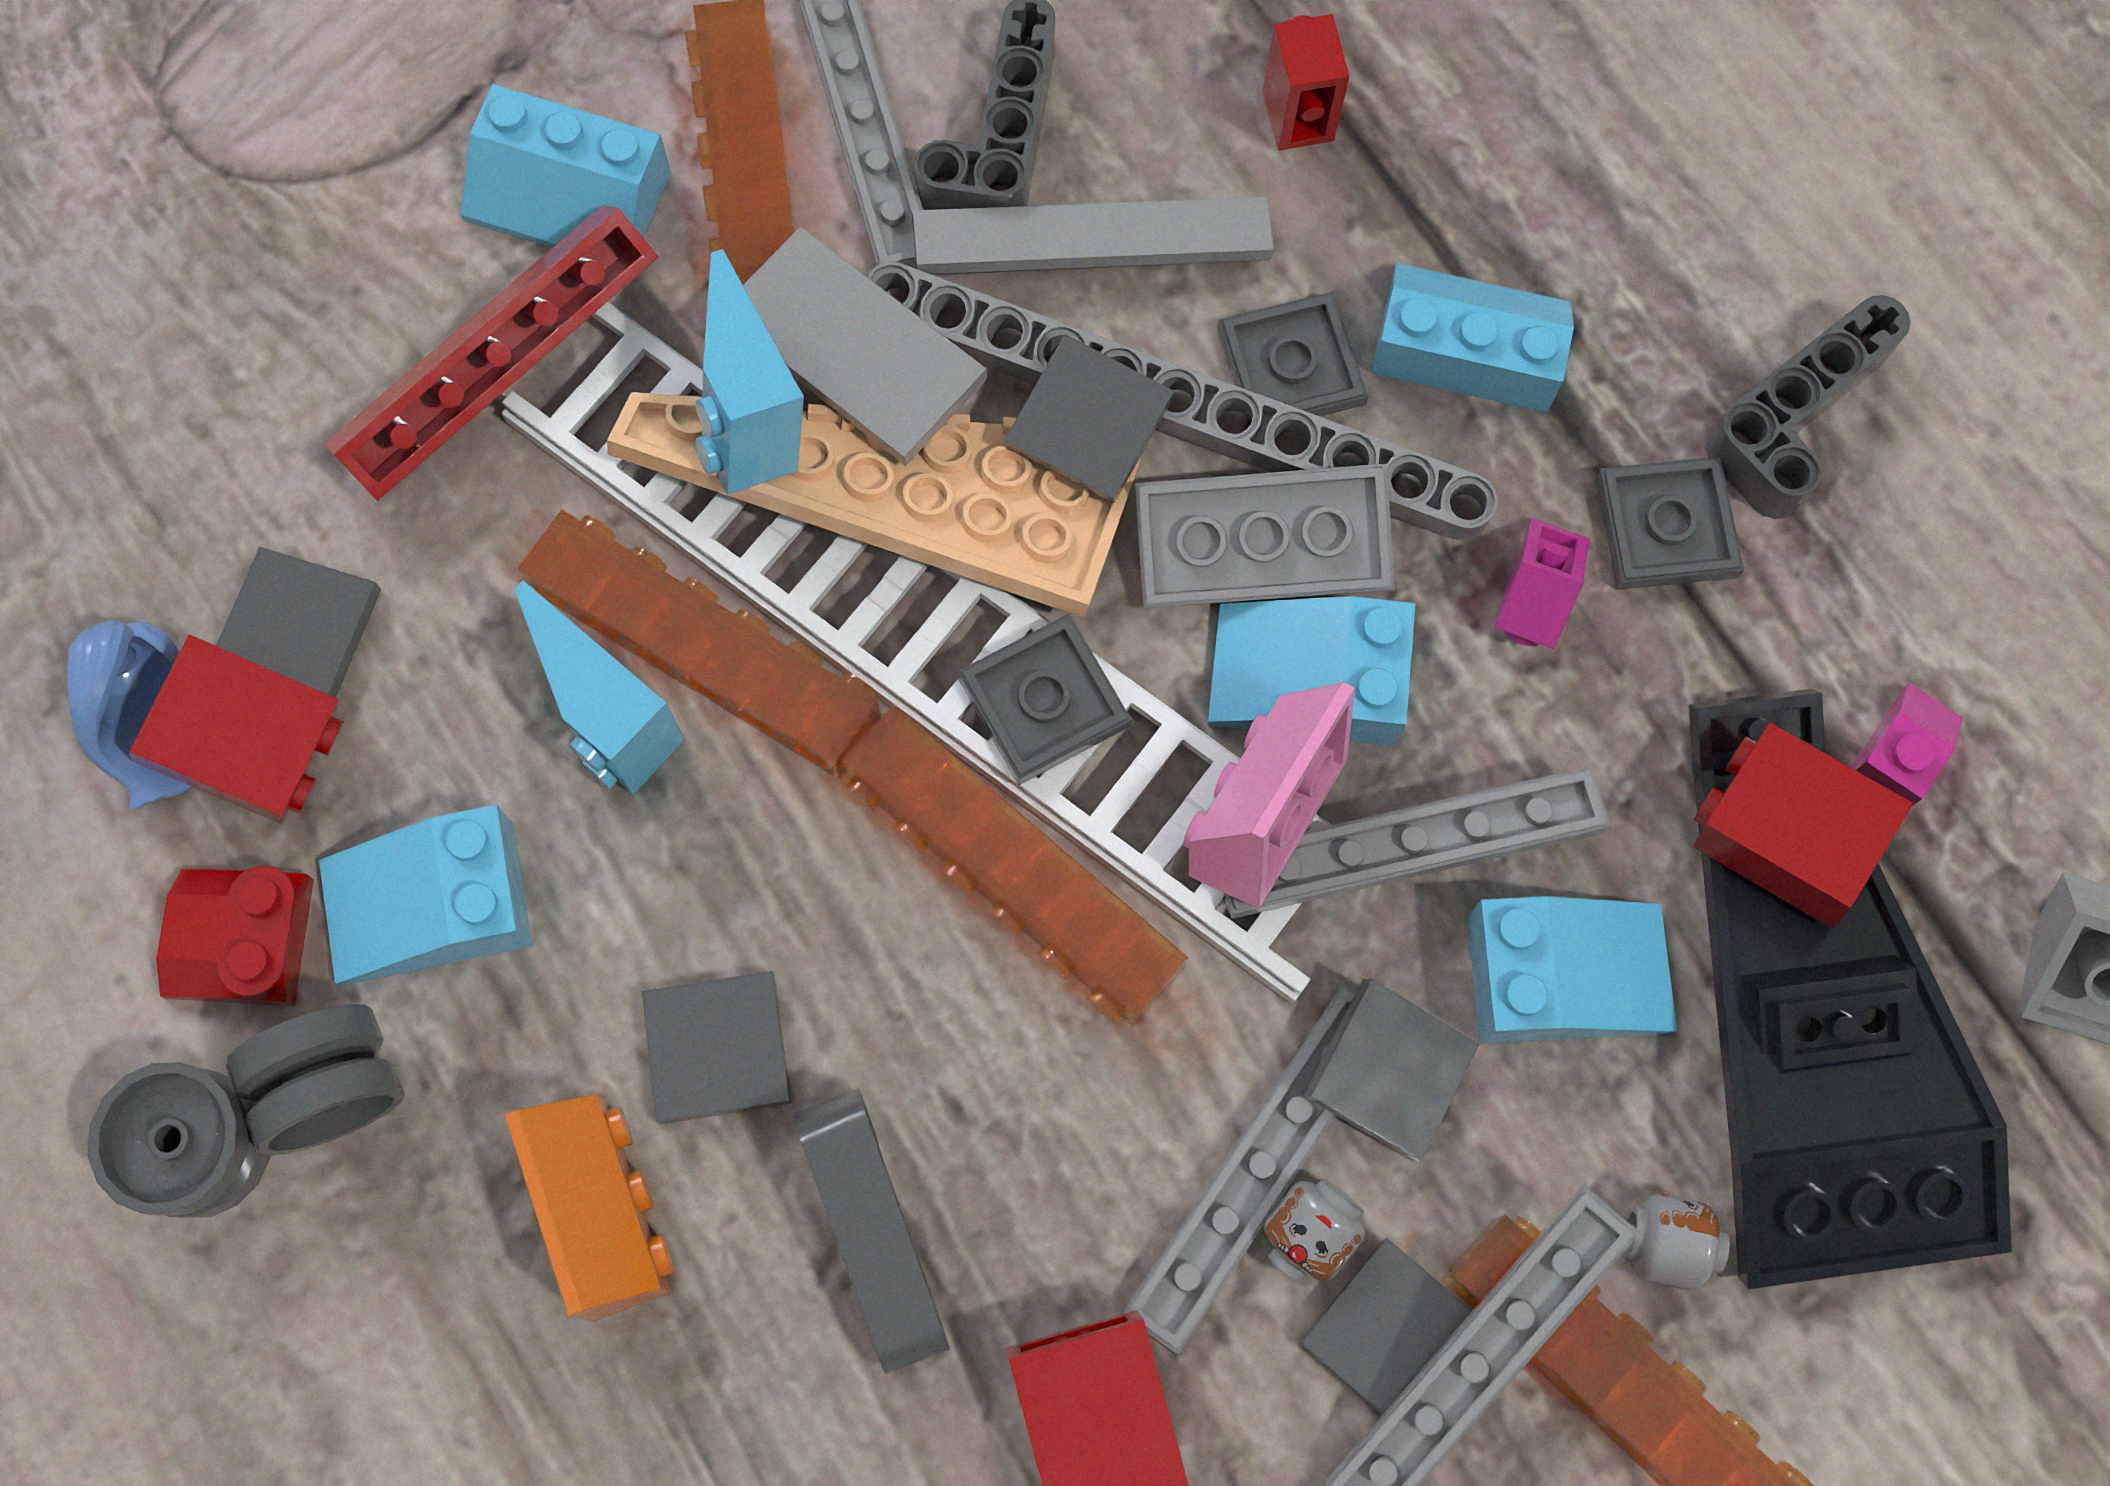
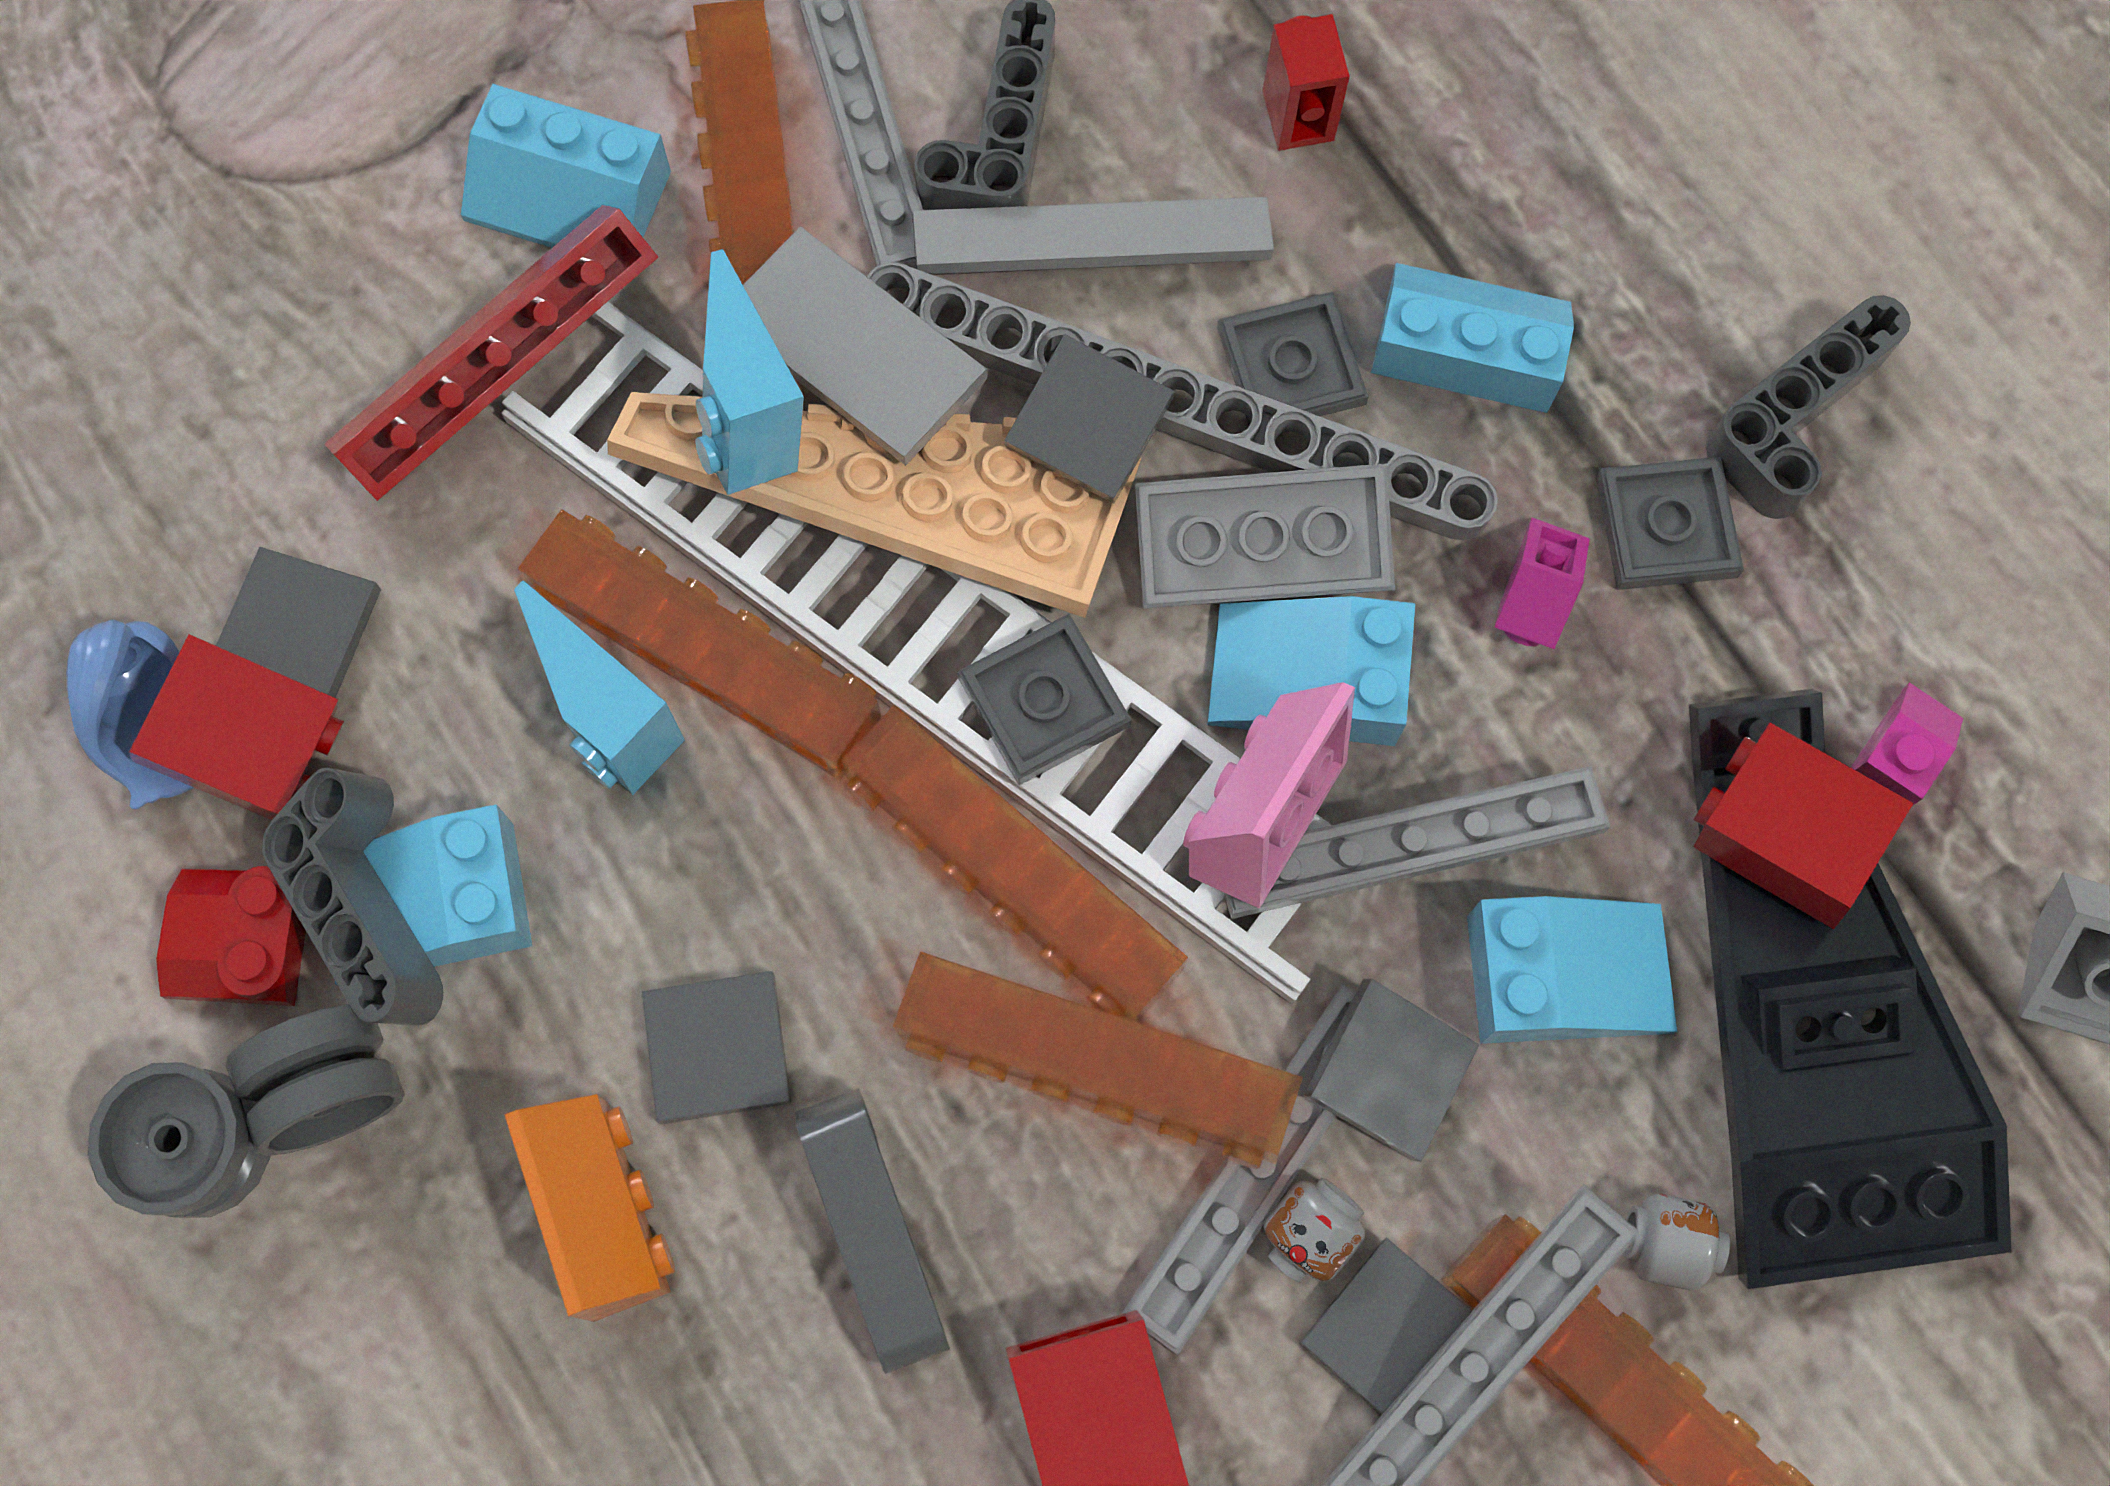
(341, 901): none -> dark grey beam
(1097, 1058): none -> clear orange brick

